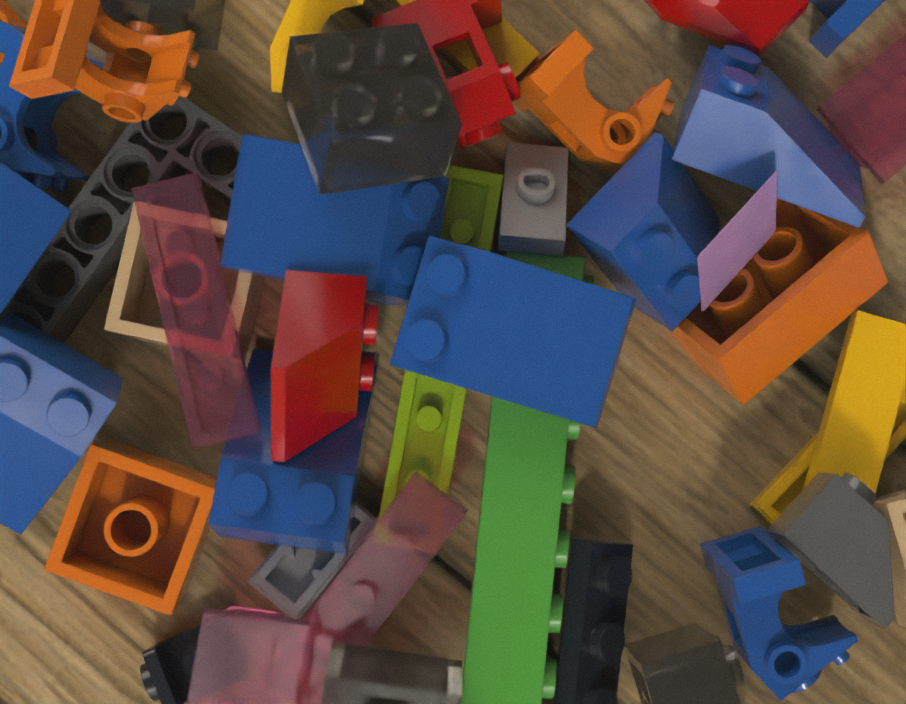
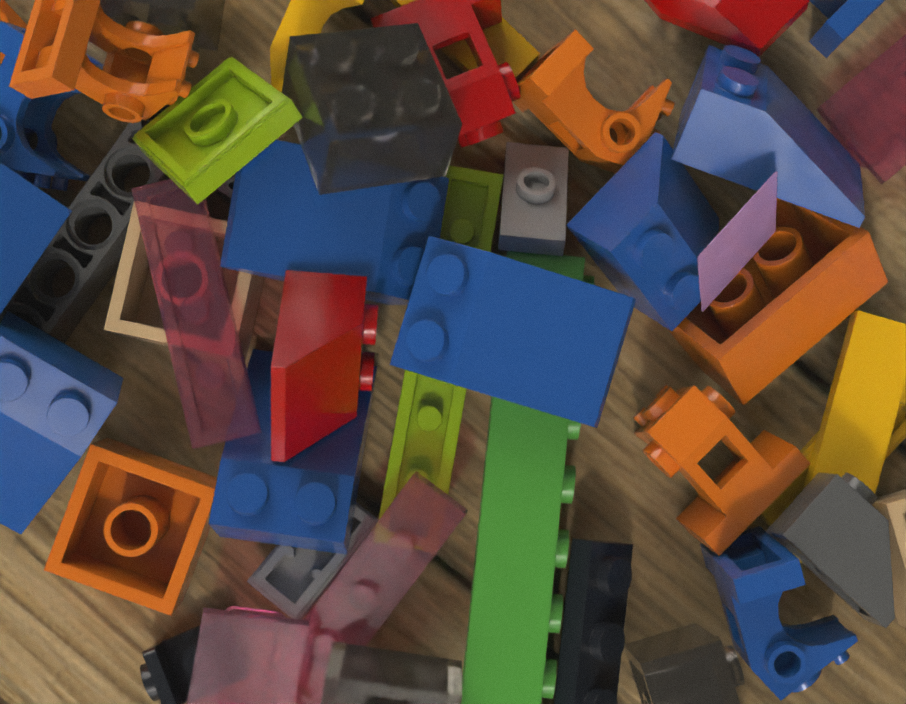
(216, 128): none -> lime tile
(683, 429): none -> orange tile

